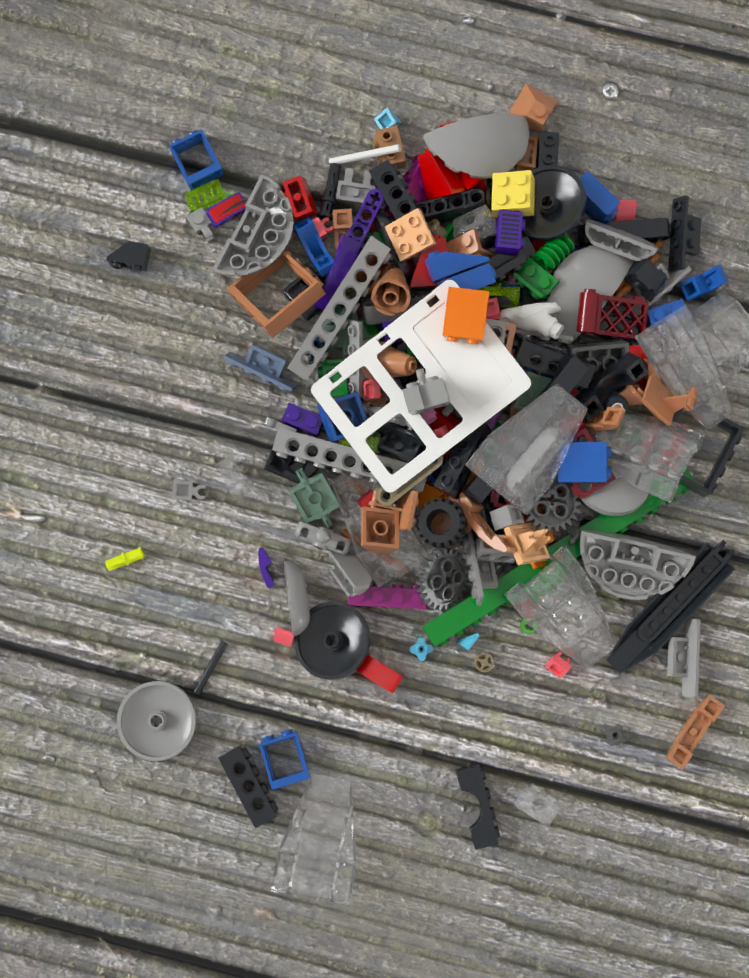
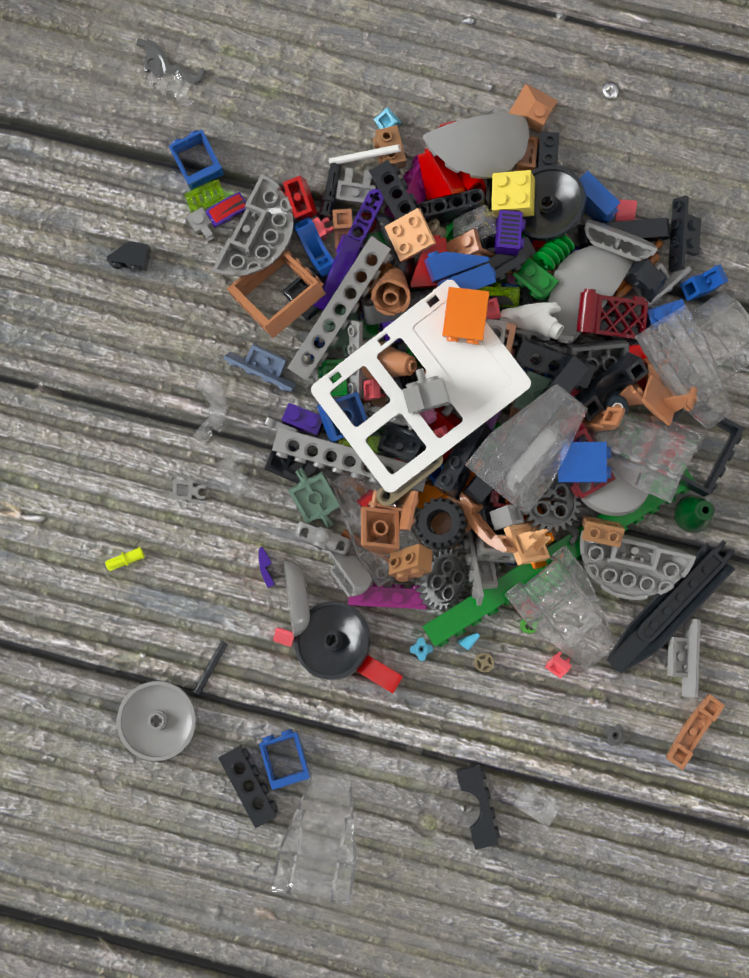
(168, 77): none -> piece
(218, 407): none -> clear arch
(410, 562): none -> medium nougat brick
(602, 531): none -> medium nougat bracket
(693, 513): none -> dark green cone

